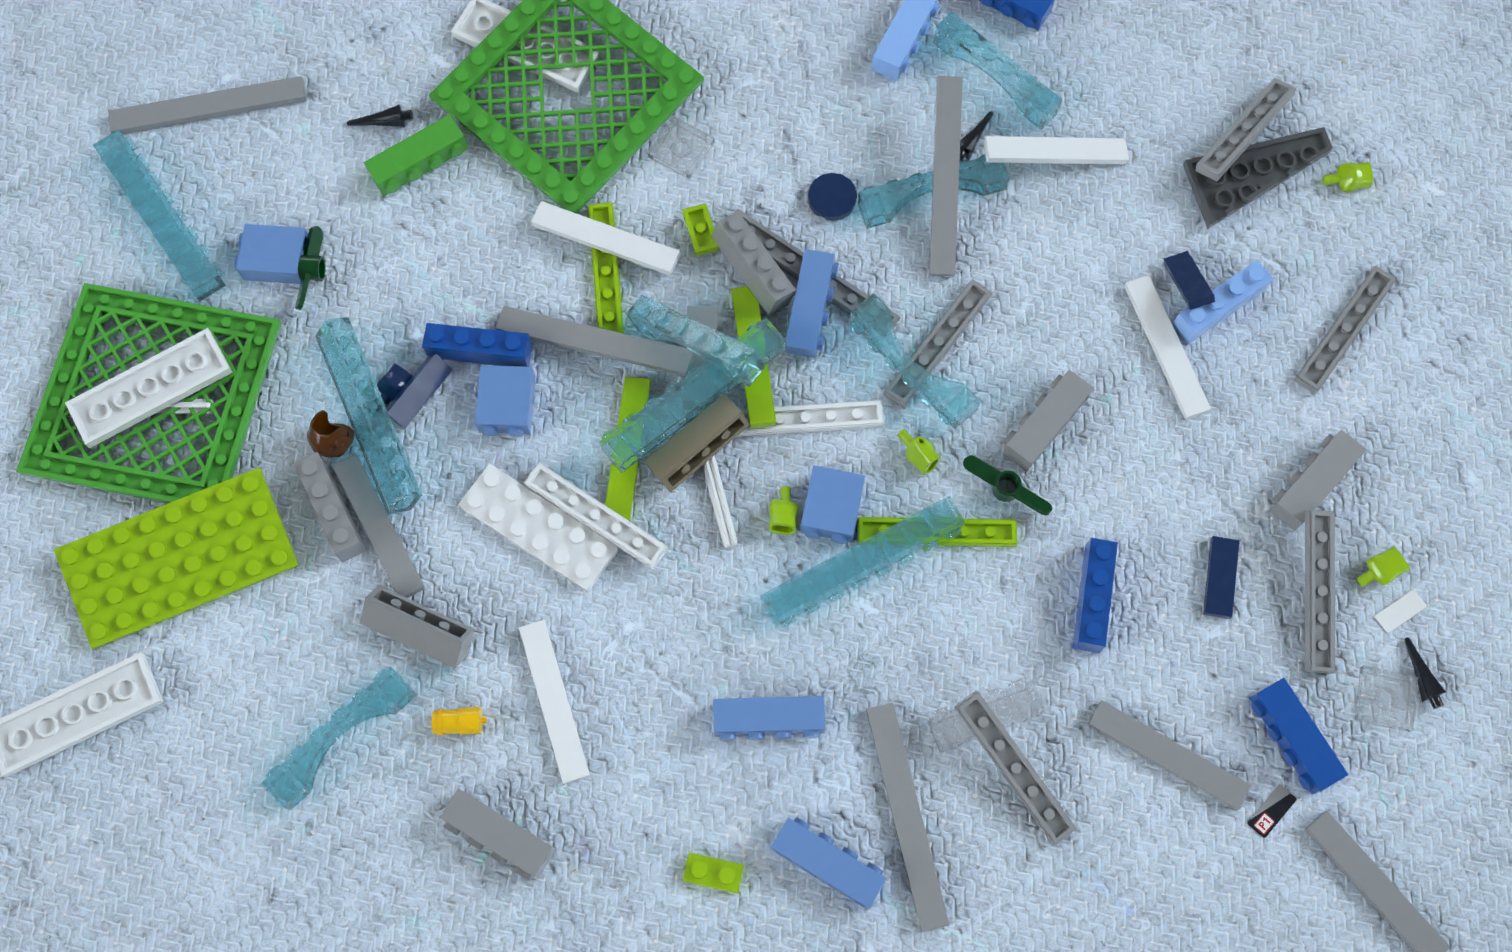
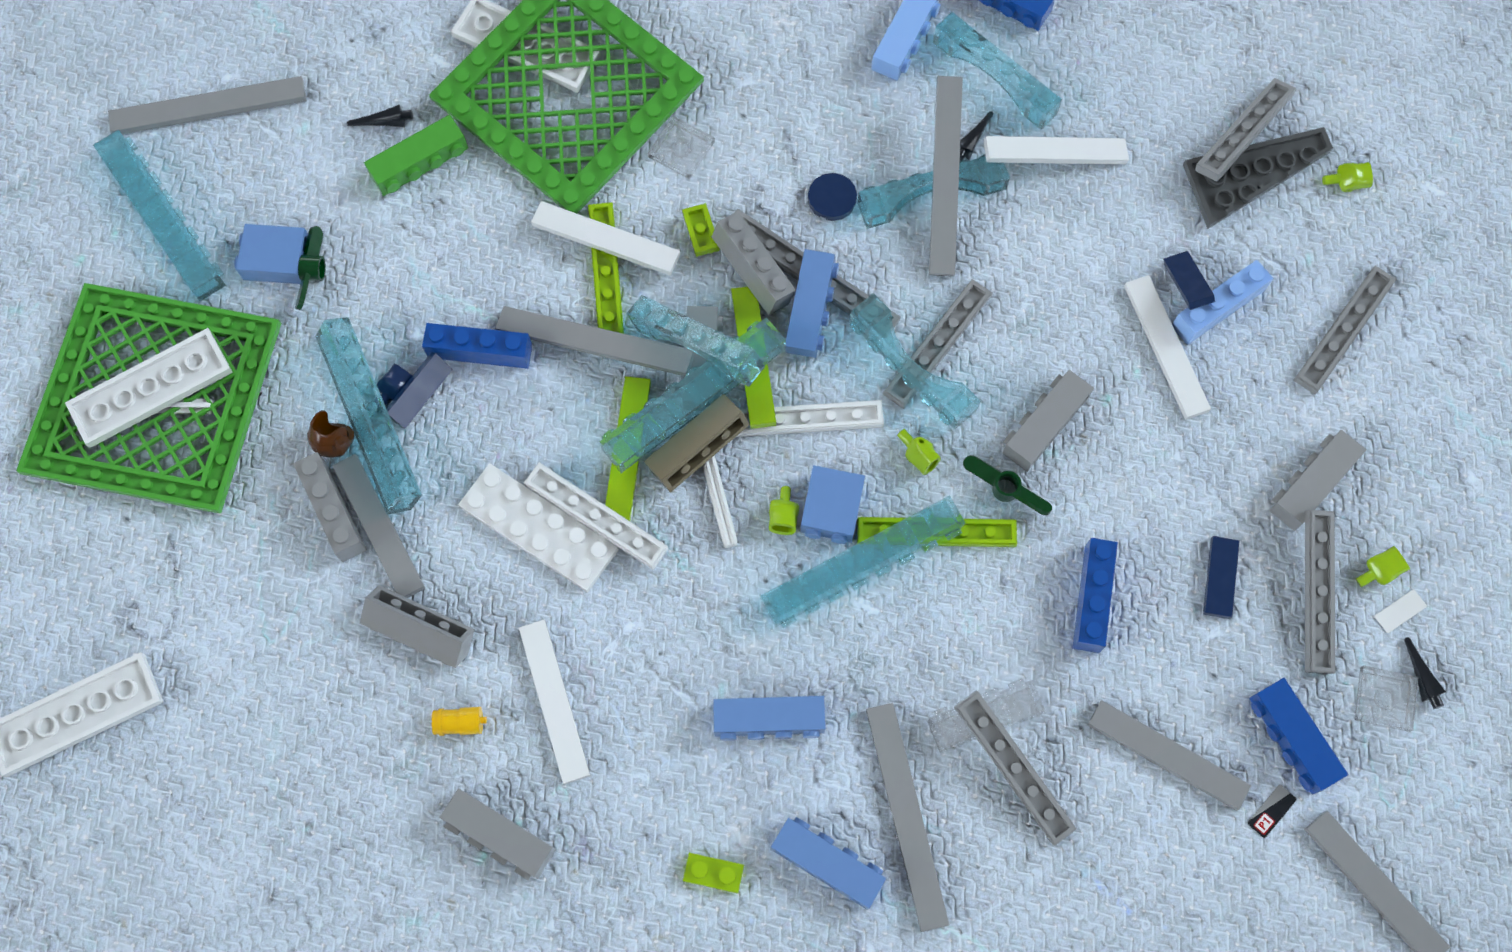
(176, 558): lime plate -> none
(296, 776): clear light blue arch -> none
(505, 400): medium blue brick -> none

